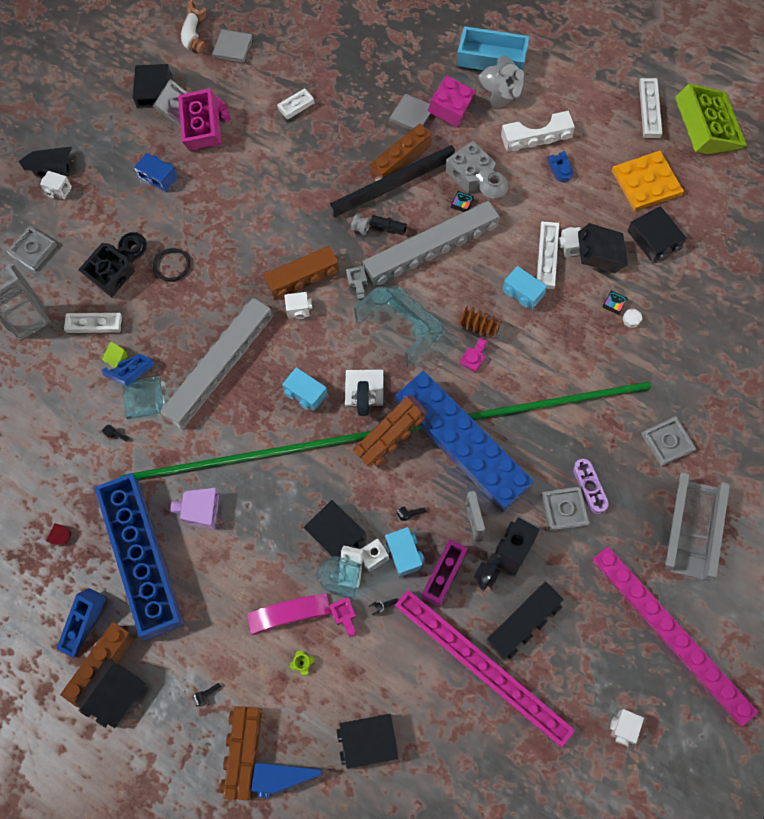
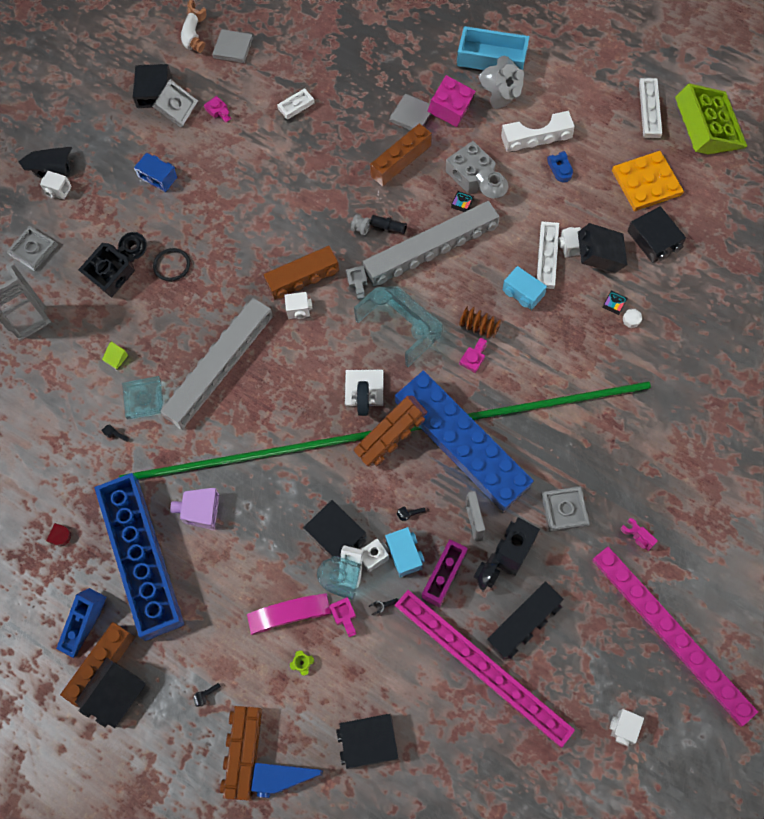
(92, 322): white plate -> none
(129, 369): blue wing -> none
(199, 119): dark pink brick -> none
(304, 389): medium azure brick -> none
(391, 181): black tile -> none
(601, 497): lavender beam -> none
(642, 536): none -> dark pink plate
(668, 441): light grey tile -> none
(697, 529): piece -> none

